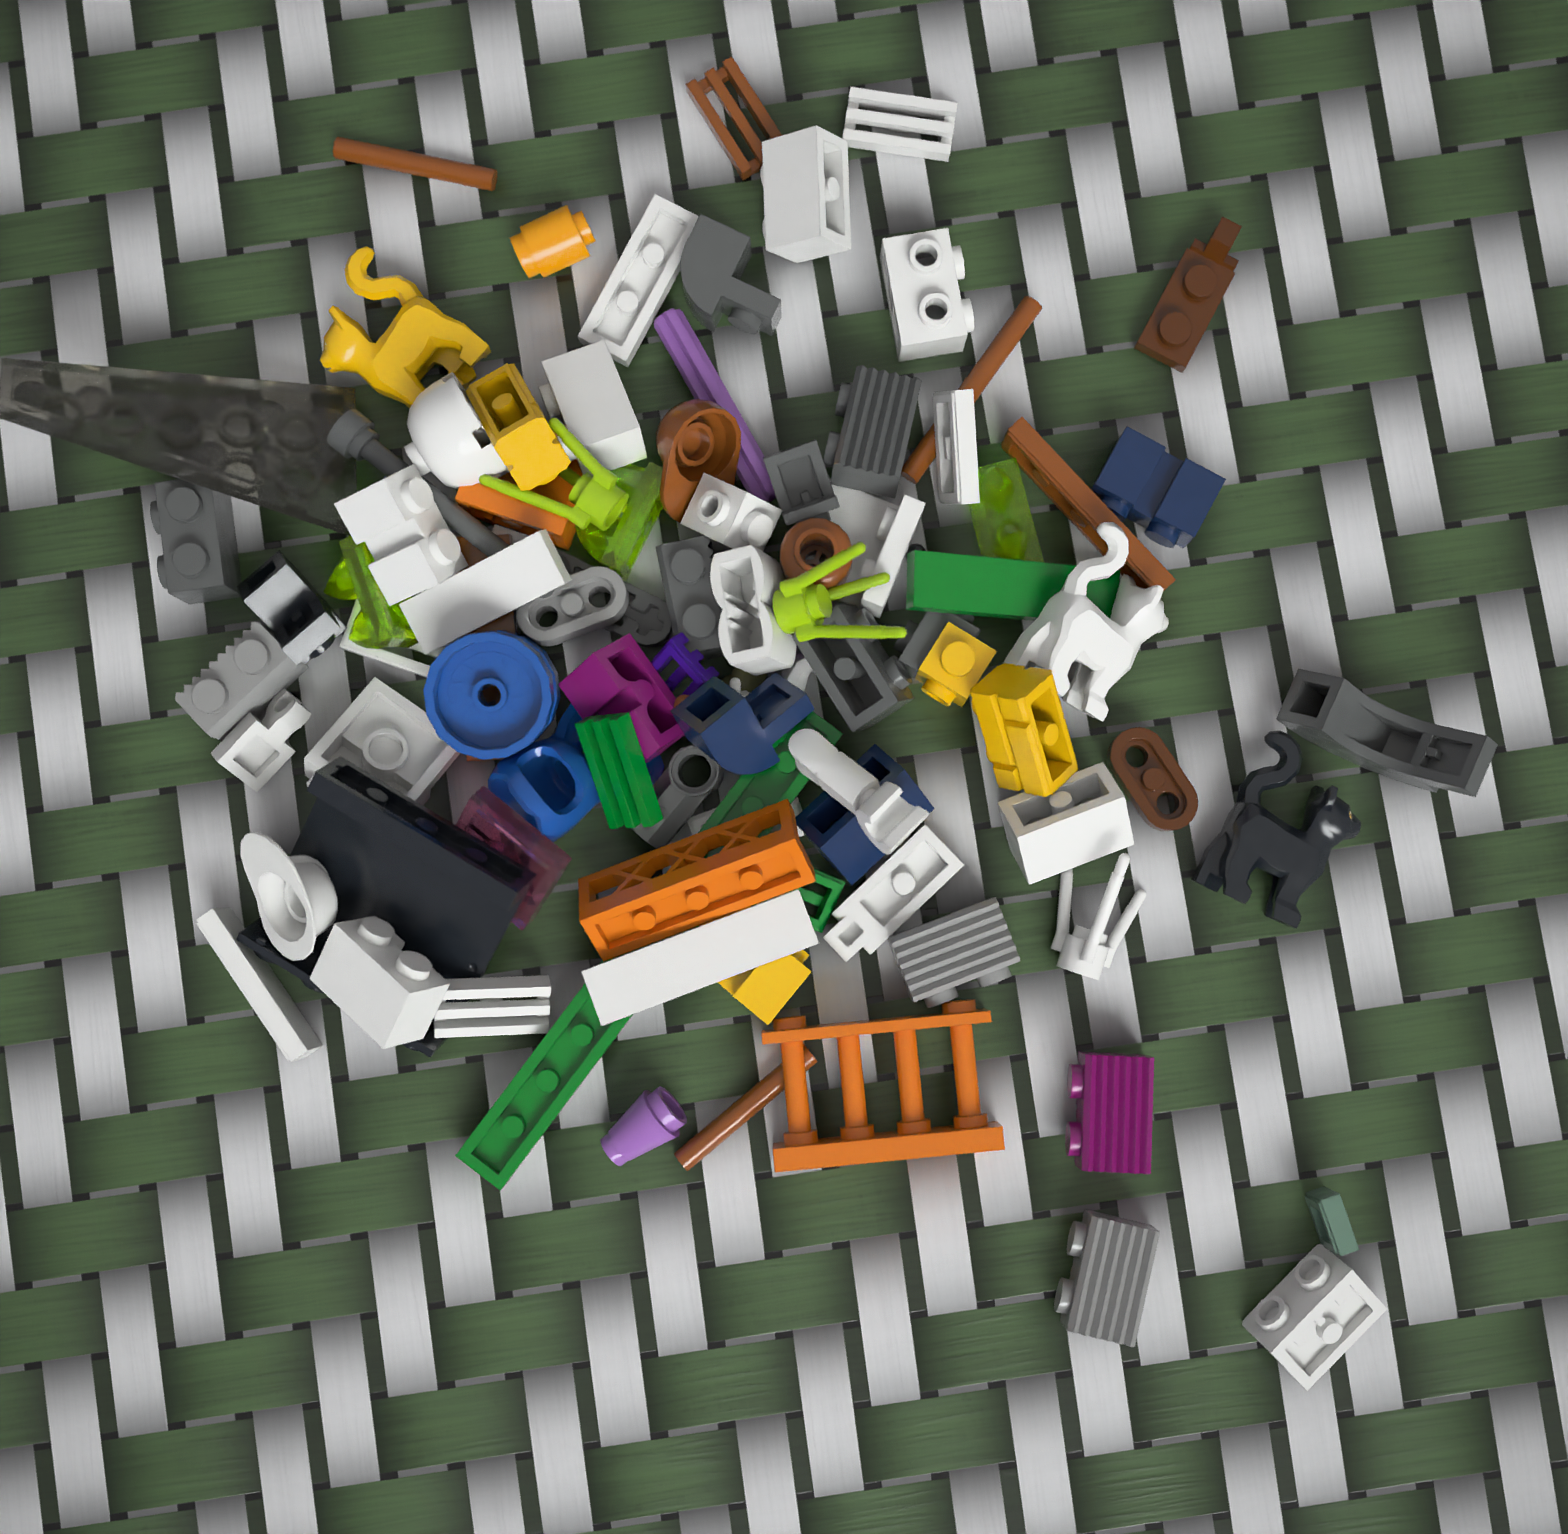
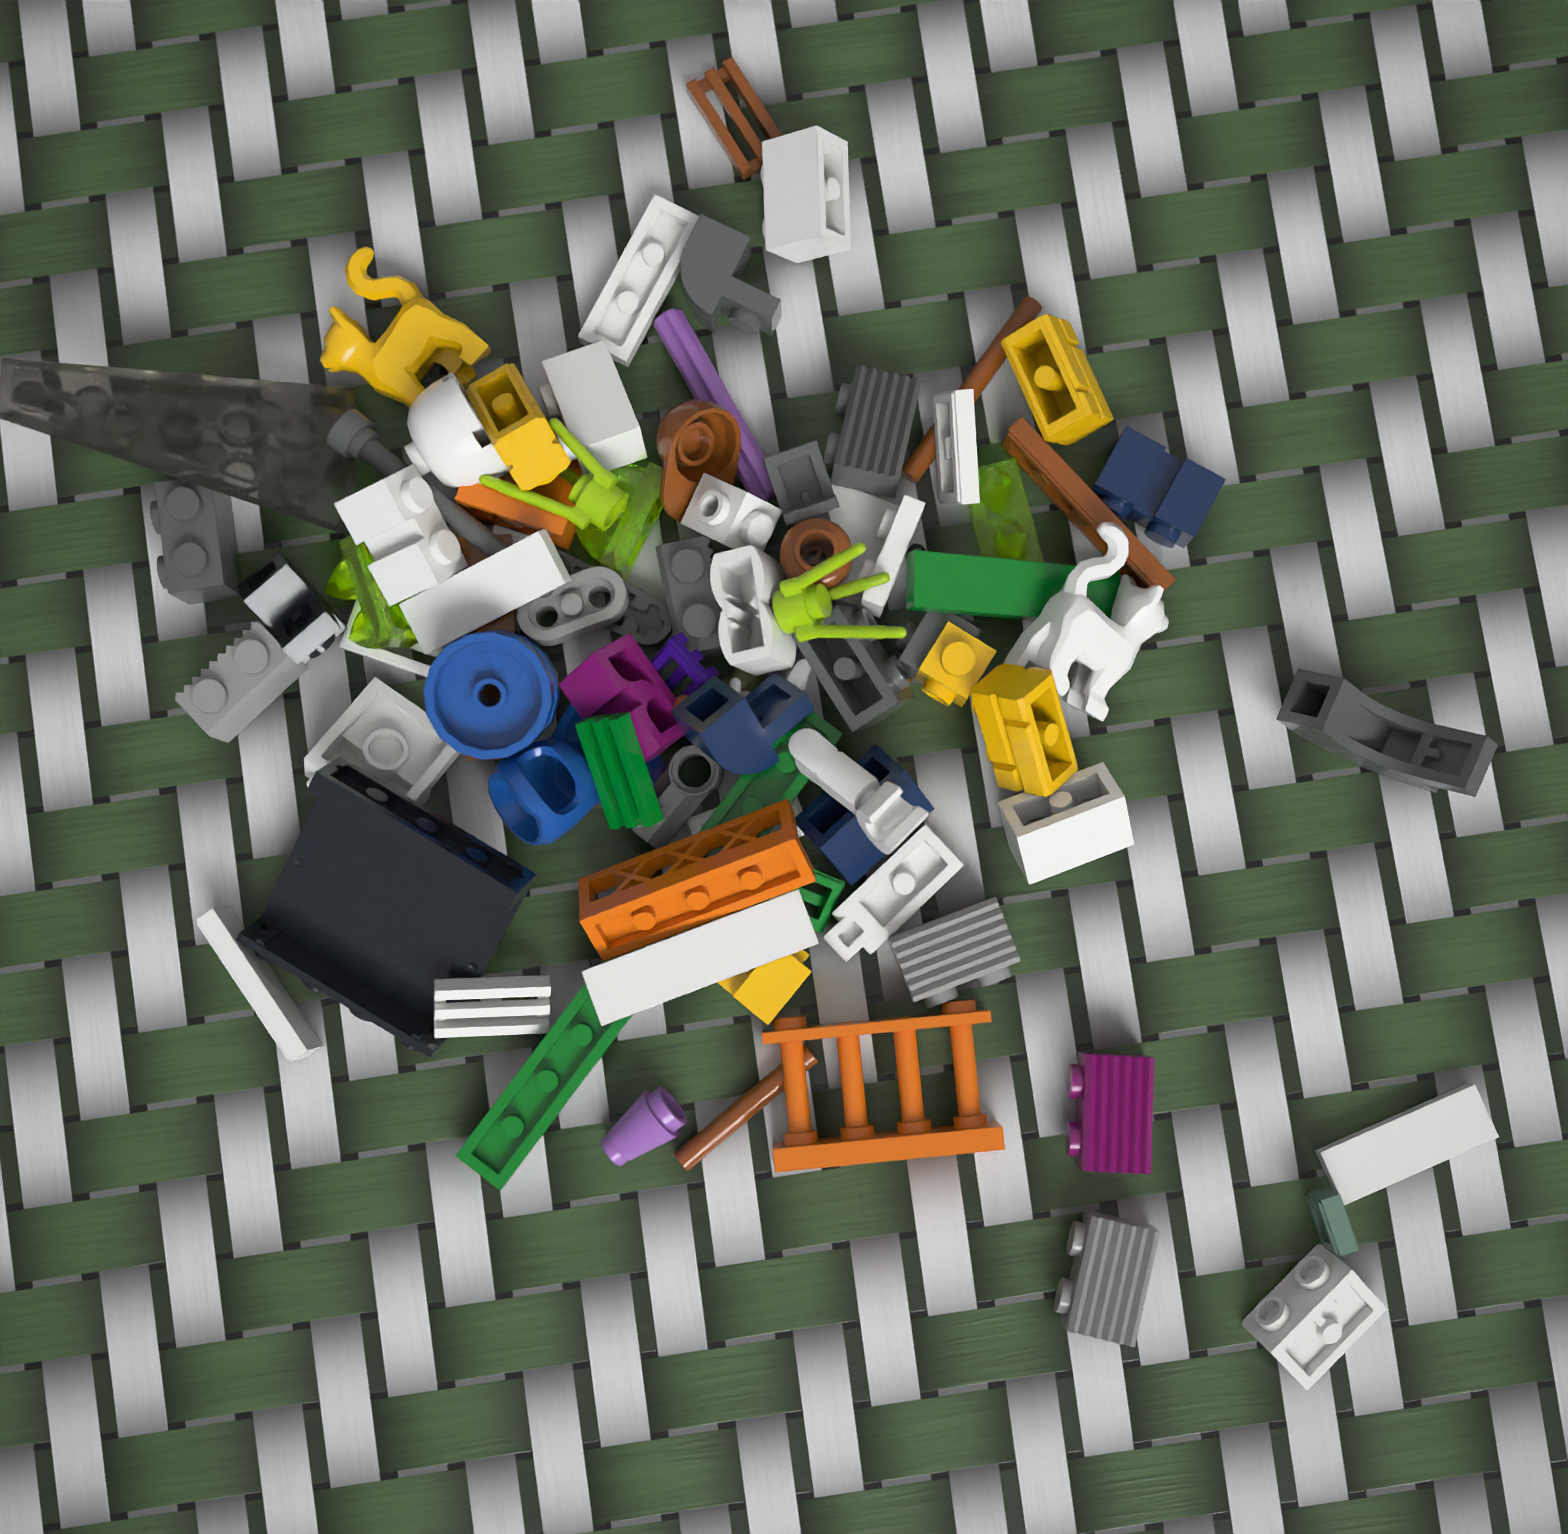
(259, 747): white plate -> none
(291, 895): white piece -> none
(377, 983): white brick -> none
(415, 163): dark orange bar -> none
(512, 835): clear pink tile -> none
(553, 242): light orange brick -> none
(905, 105): white tile -> none
(925, 294): white brick -> none
(1056, 380): none -> yellow brick
(1087, 949): white plant -> none
(1155, 776): reddish brown plate -> none
(1190, 298): reddish brown hinge -> none
(1265, 842): black animal -> none
(1407, 1143): none -> white tile

